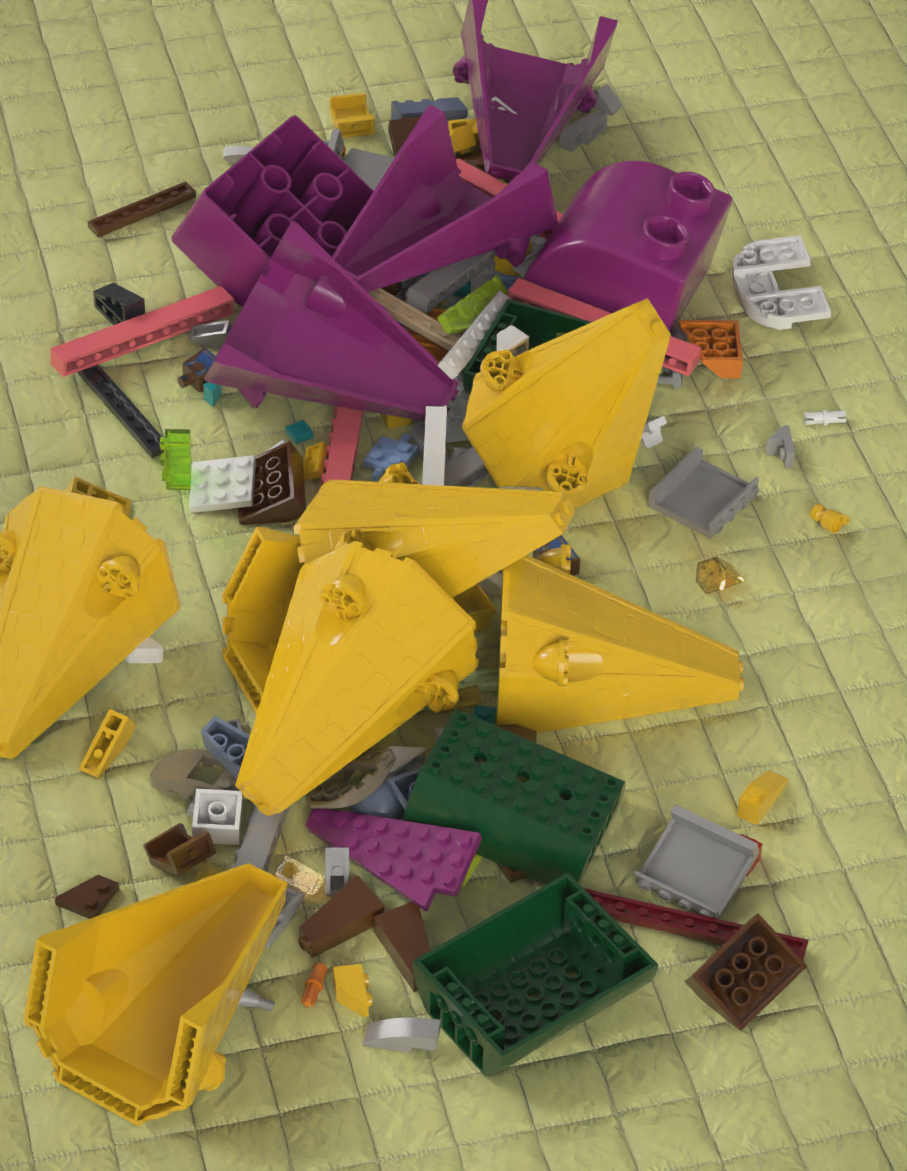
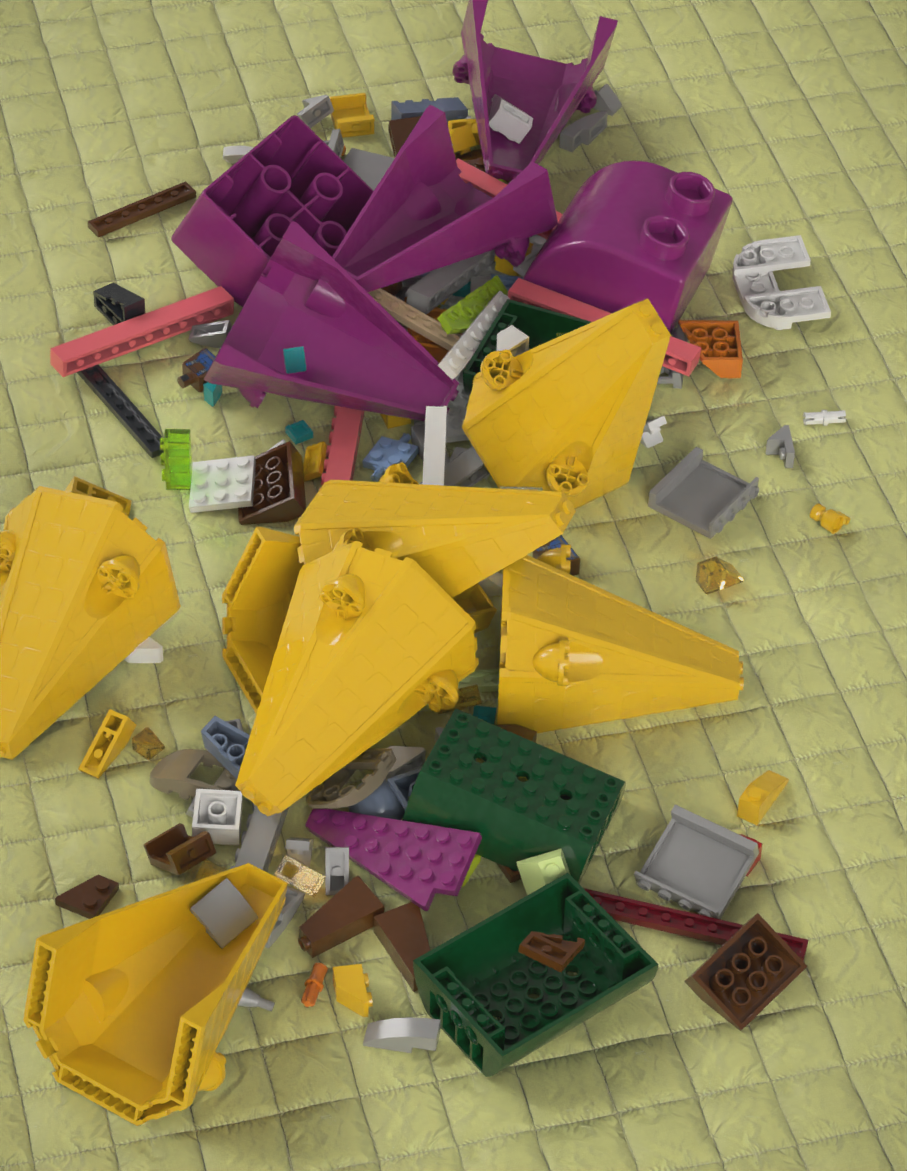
(147, 744): none -> clear yellow slope
(224, 913): none -> light grey slope
(294, 360): none -> teal slope
(300, 849): none -> light grey slope
(315, 110): none -> light grey slope
(509, 119): none -> white slope
(542, 869): none -> yellowish green slope
(551, 949): none -> reddish brown wing

